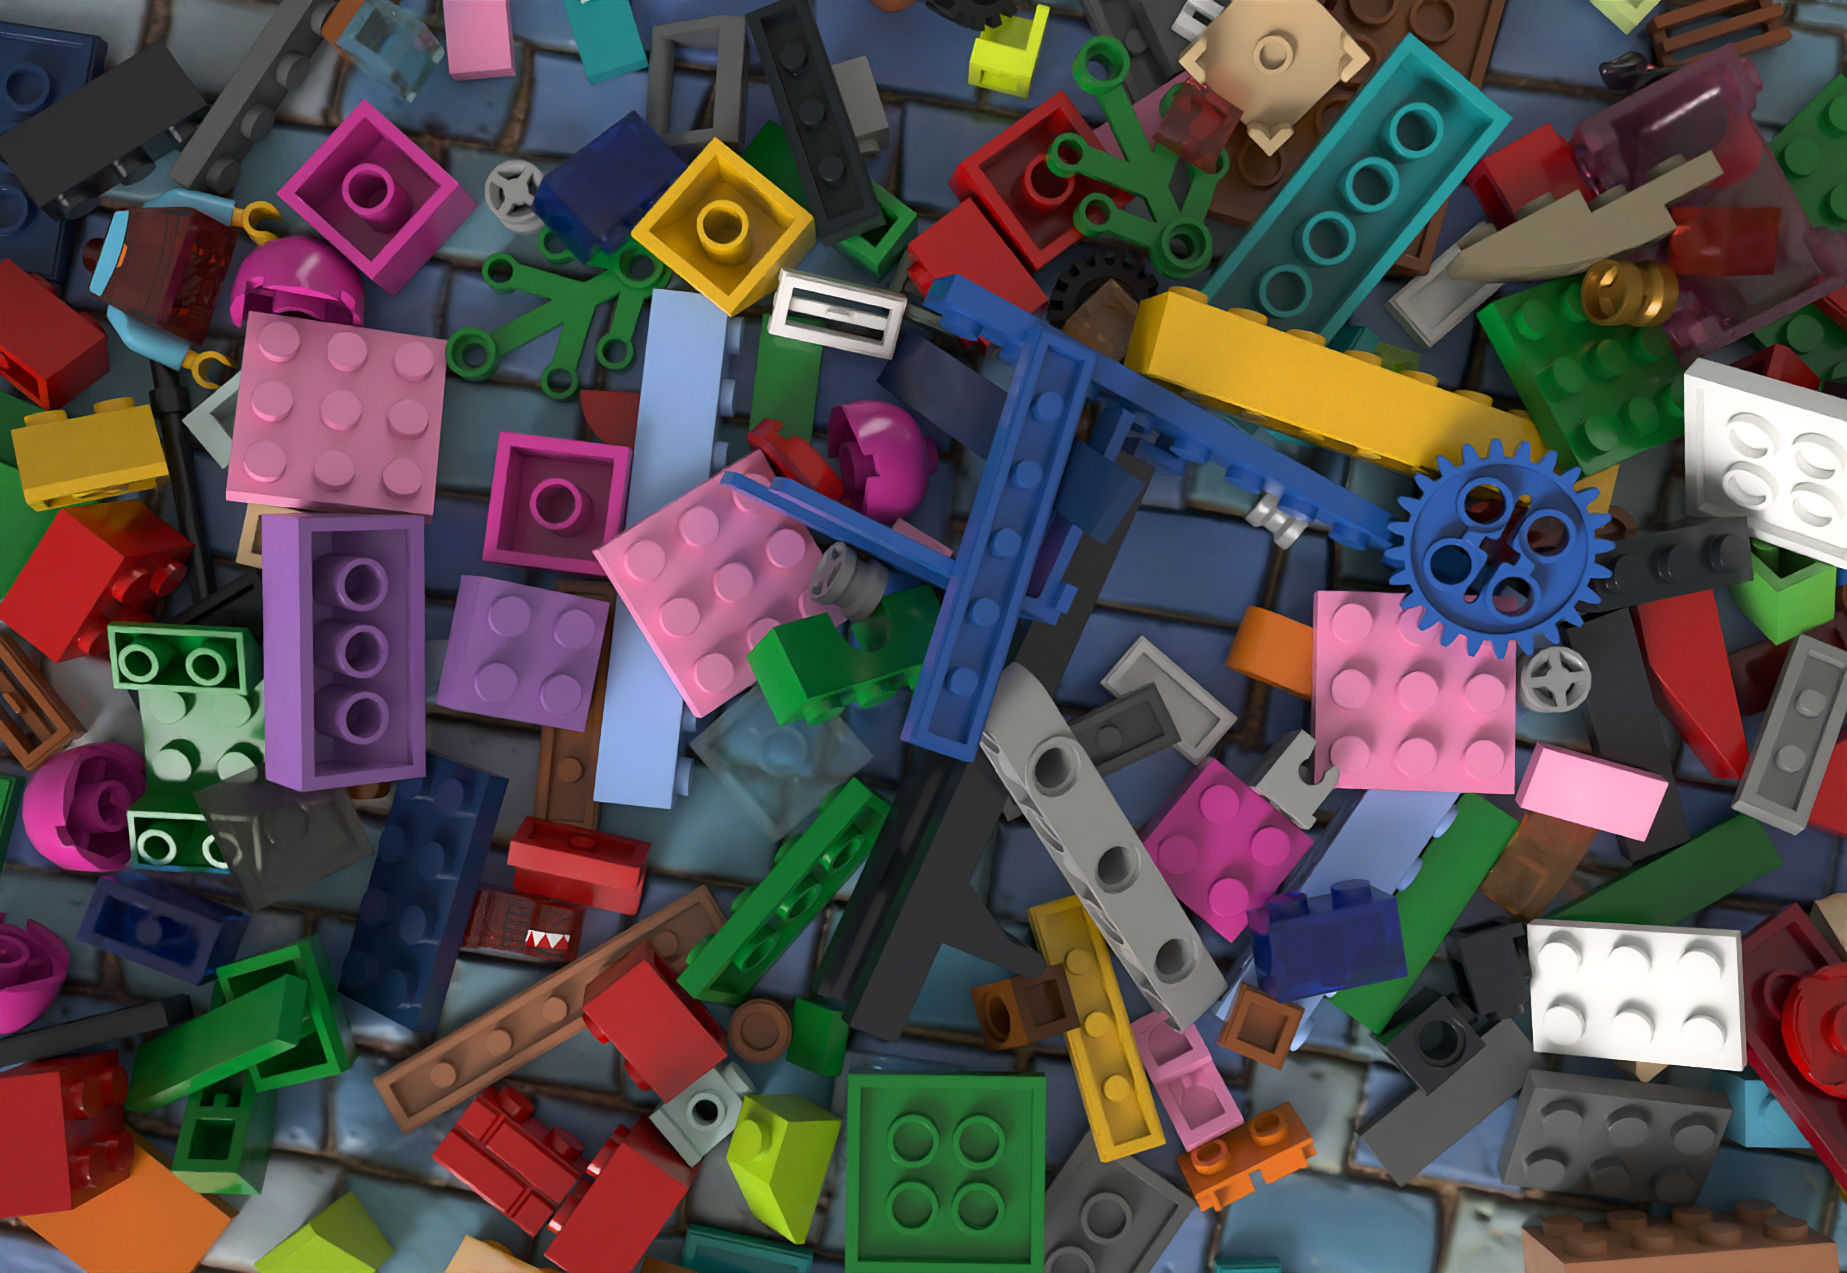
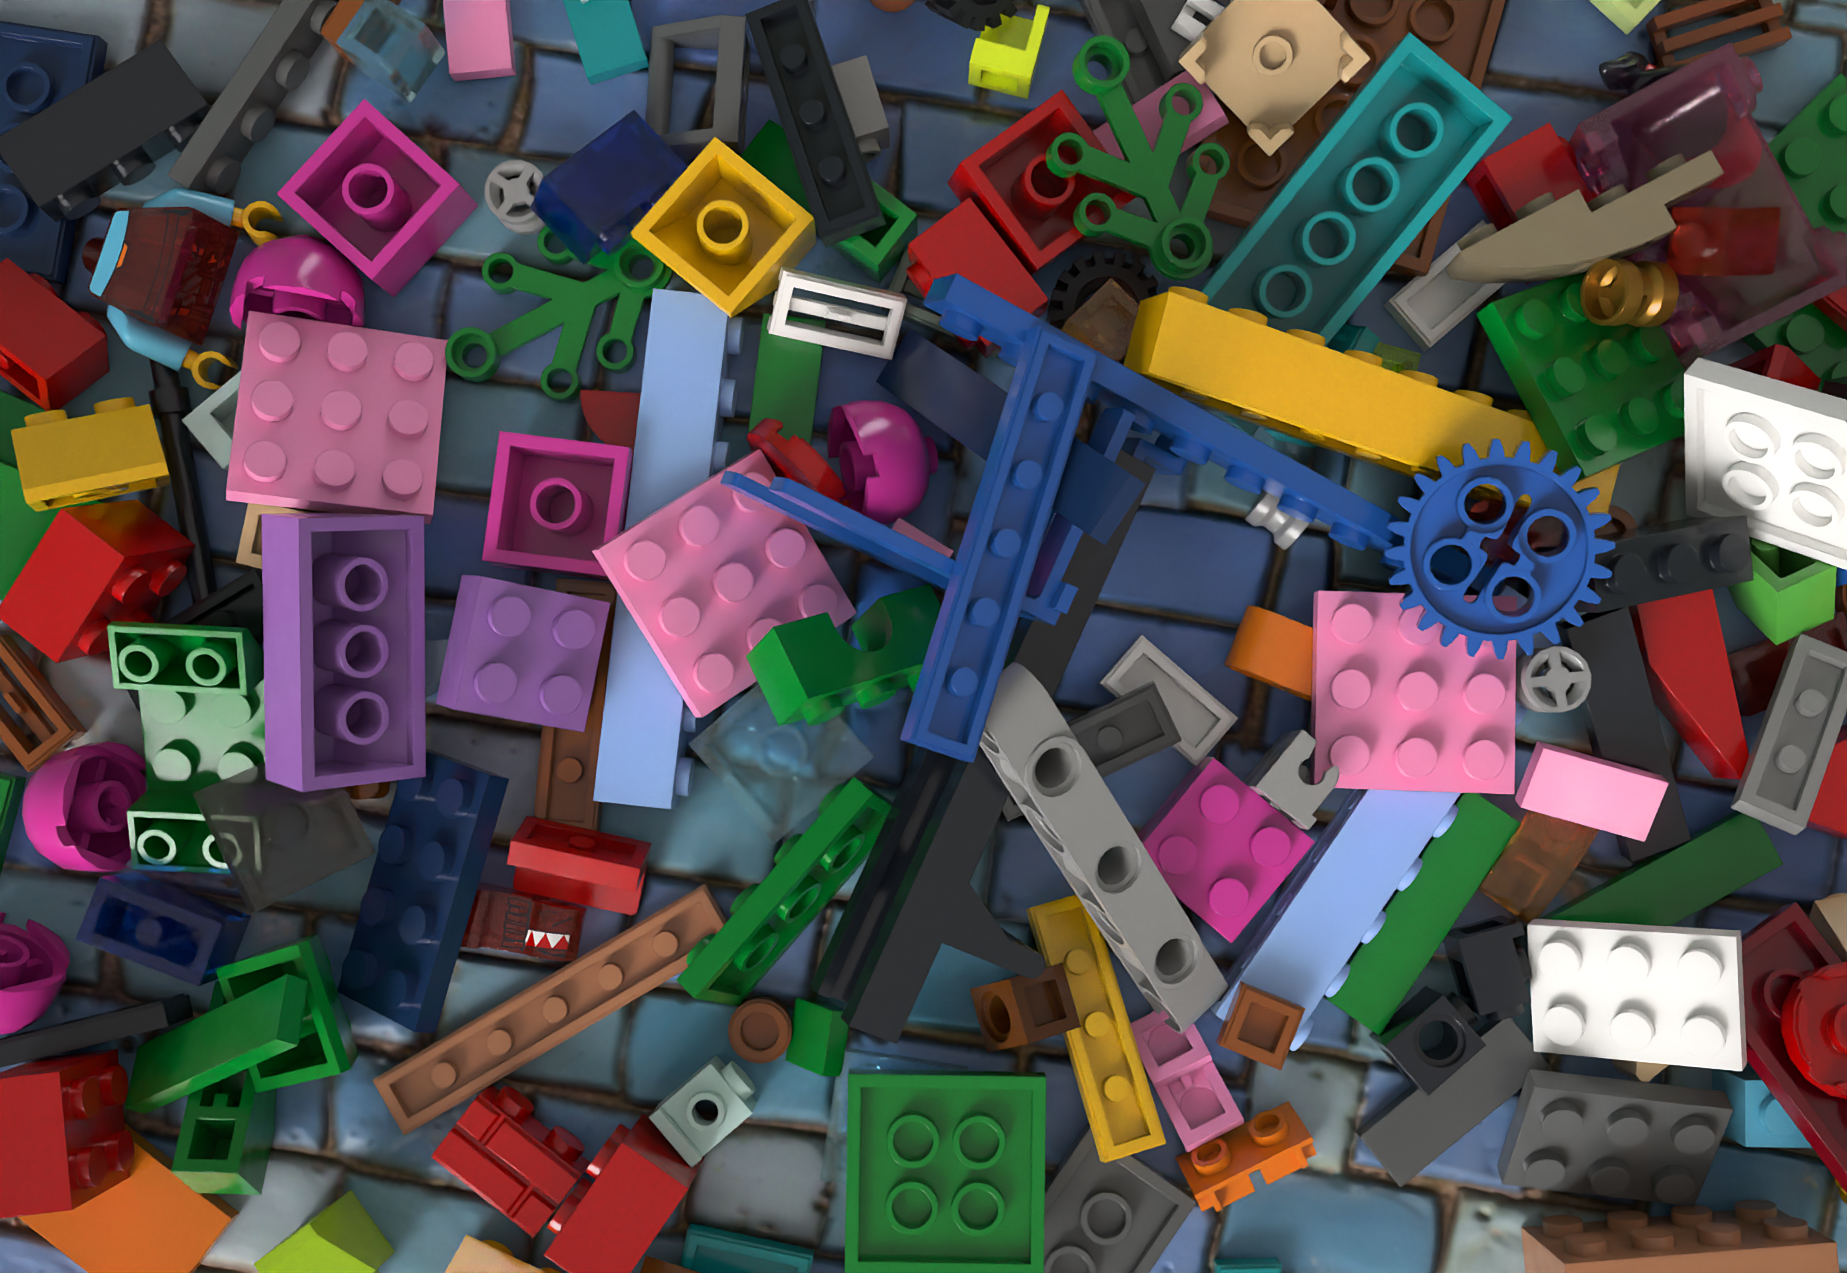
(653, 1022): red brick -> none
(782, 1159): lime slope -> none
(848, 582): light grey wheel -> none
(1197, 124): clear red tile -> none
(1326, 941): clear blue brick -> none

